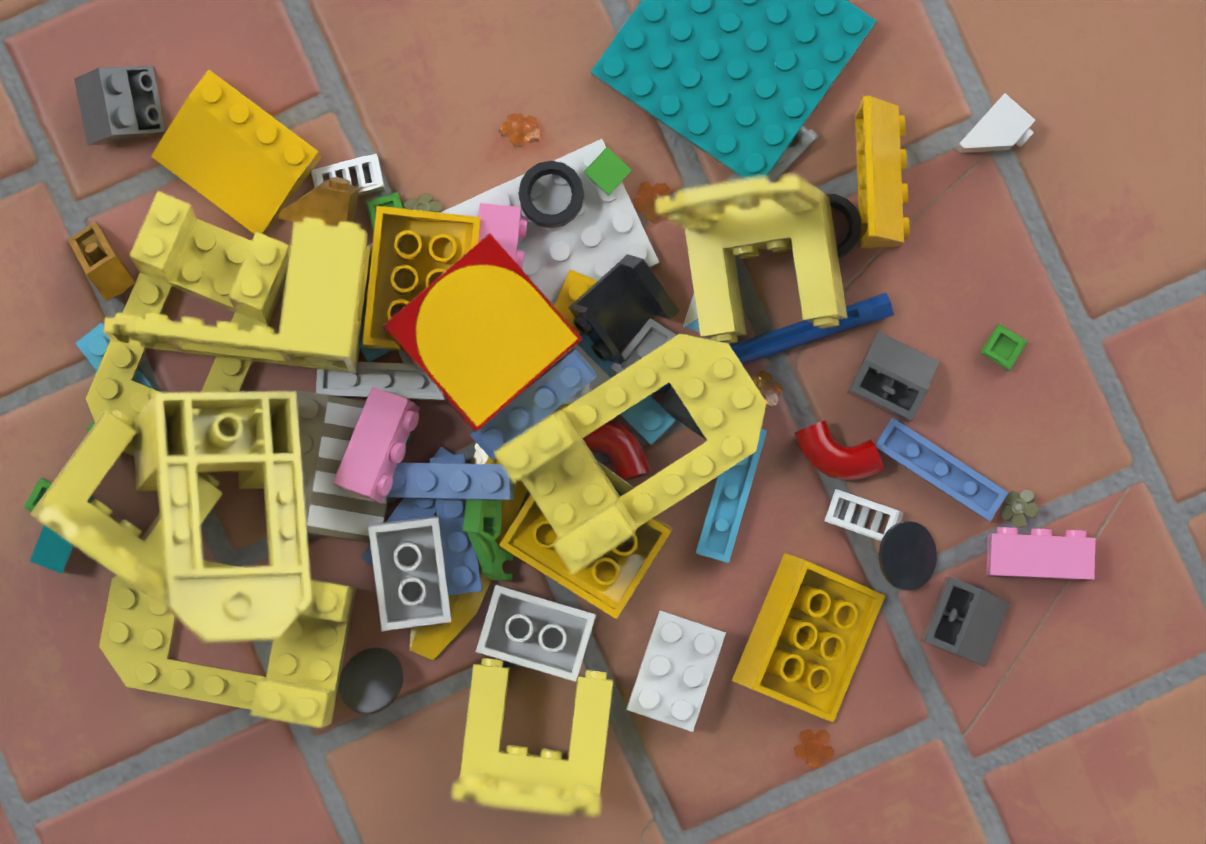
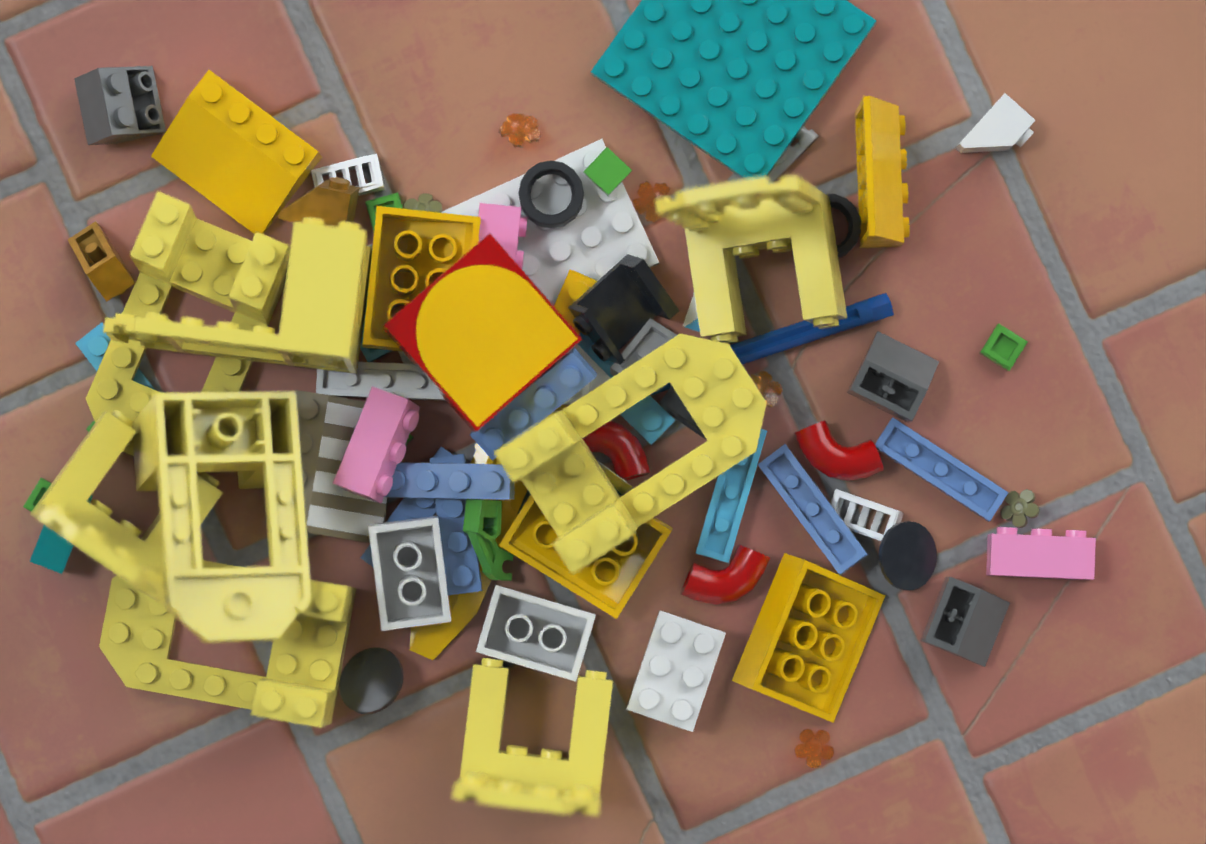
(726, 584): none -> red cylinder
(813, 509): none -> medium blue plate

